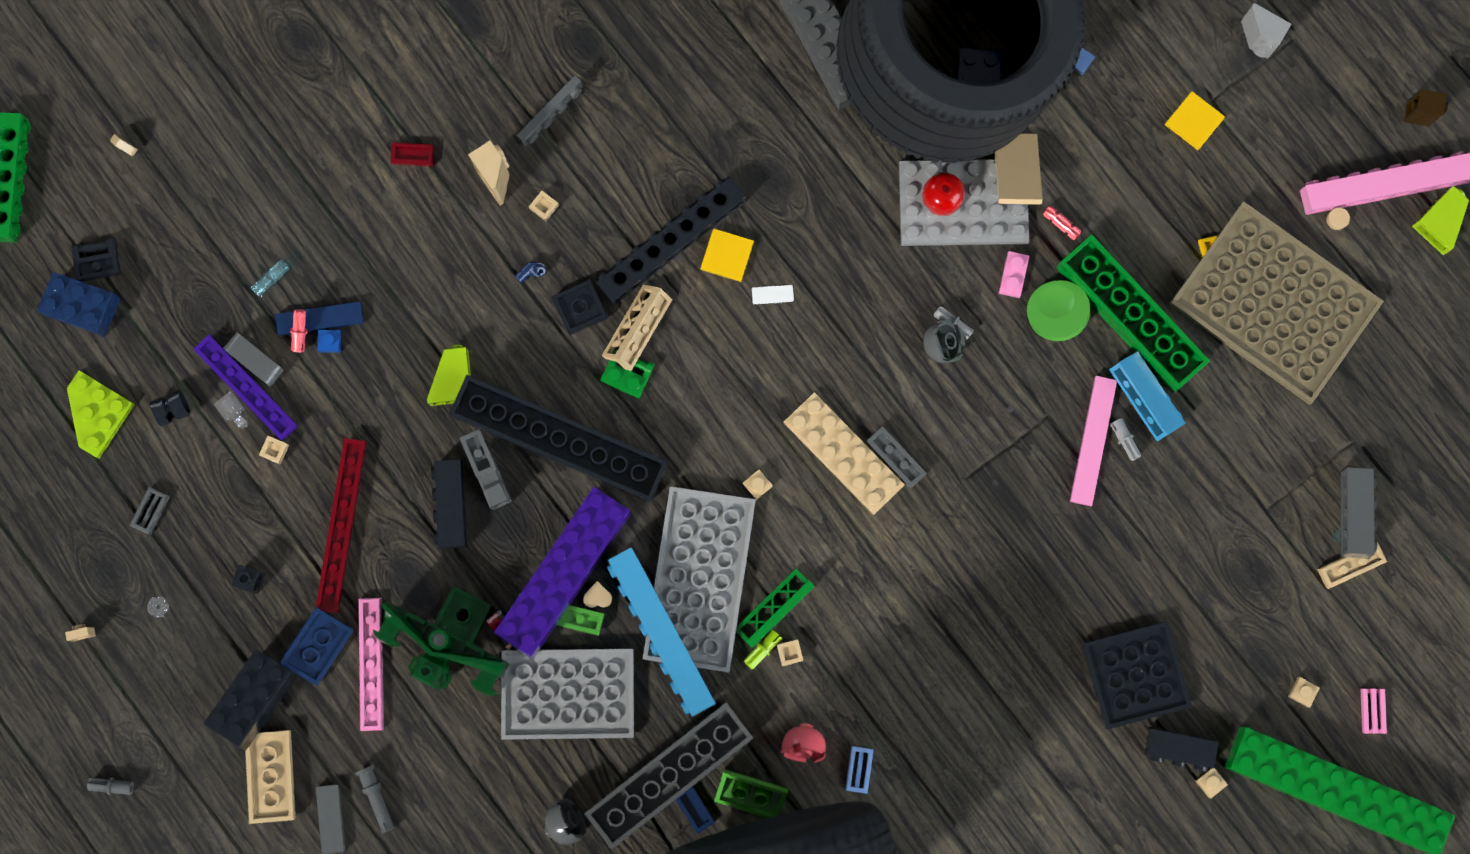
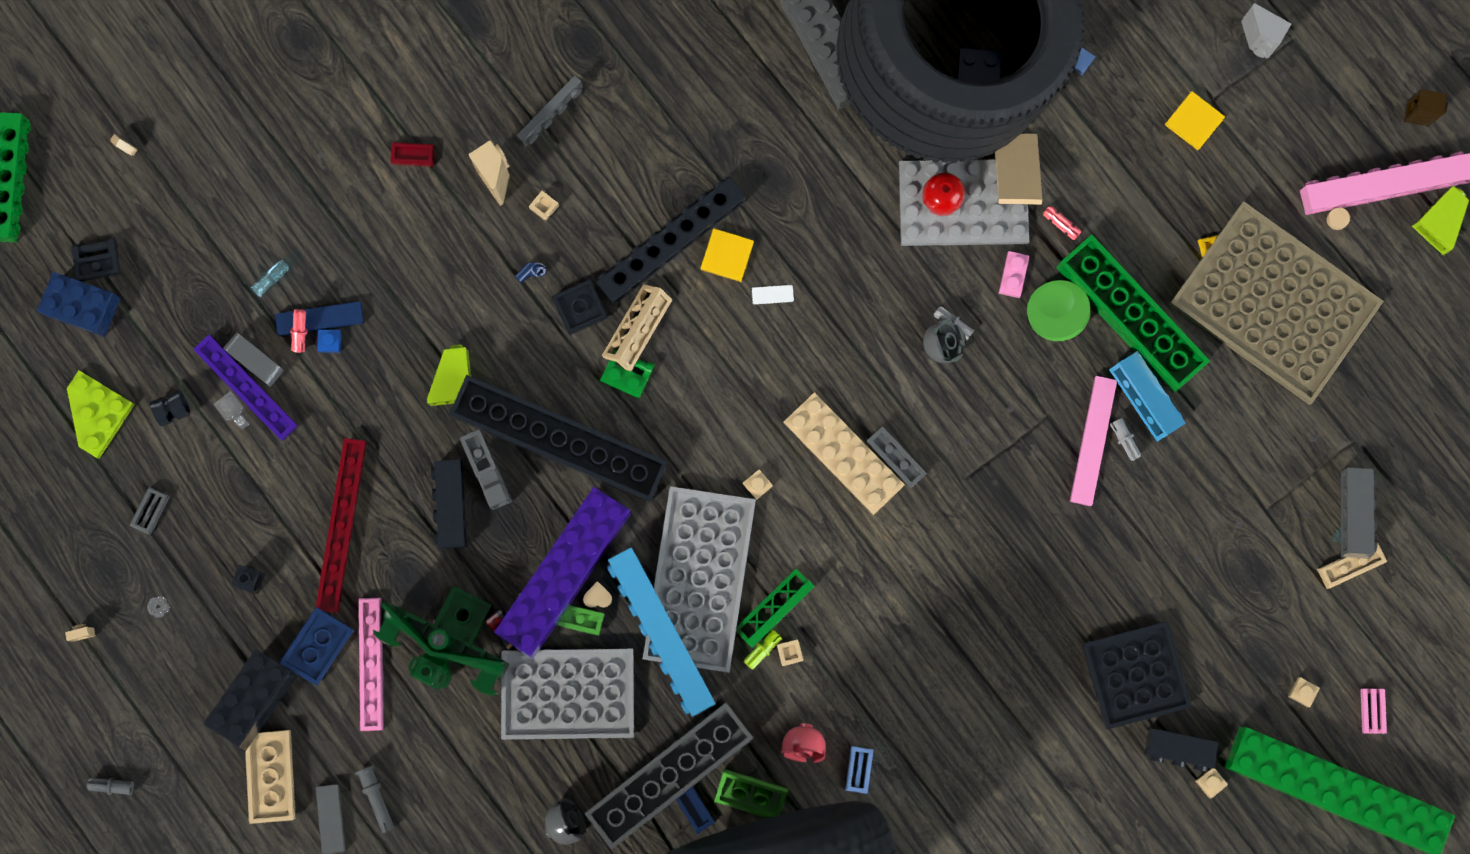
(274, 450): tan plate -> none

